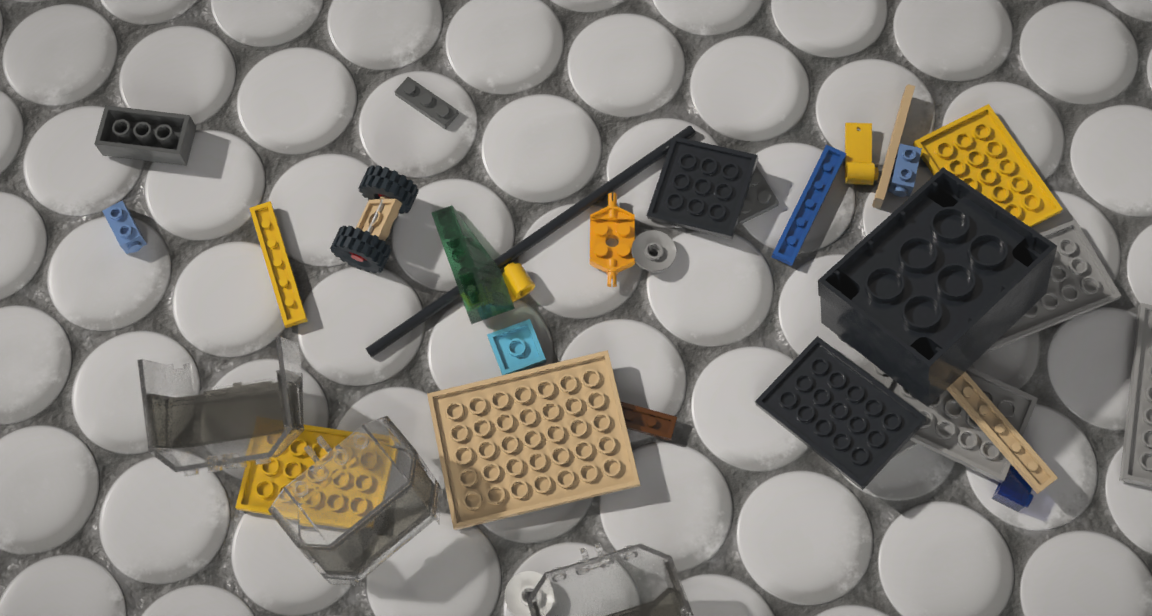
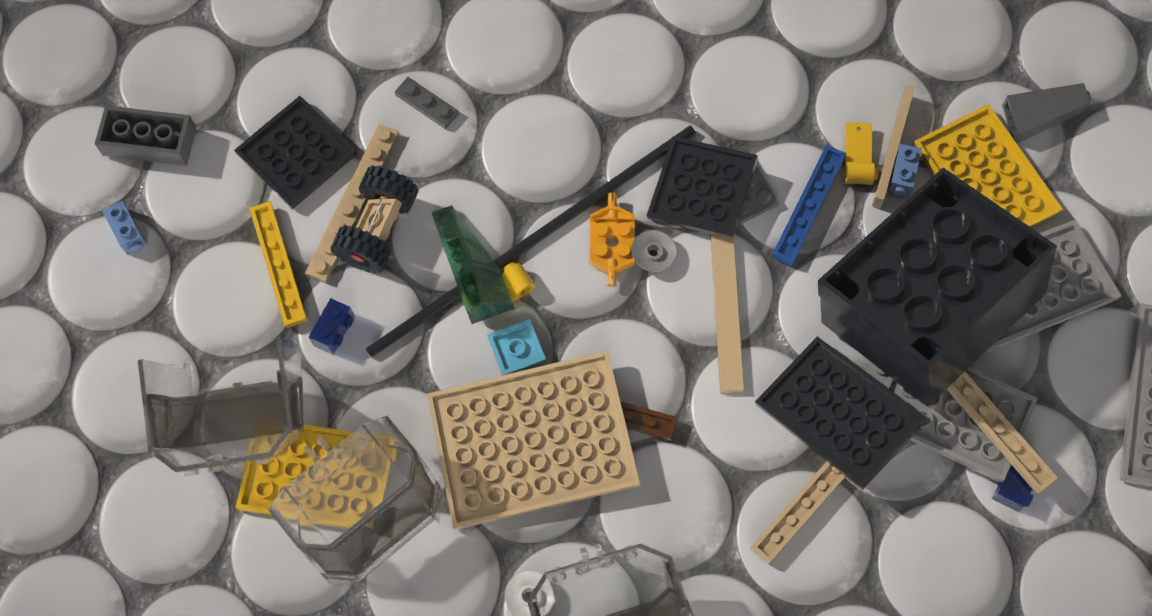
(296, 152): none -> black plate
(332, 326): none -> clear blue brick
(351, 202): none -> tan plate
(727, 315): none -> tan tile
(797, 513): none -> tan plate
(1042, 109): none -> dark grey slope

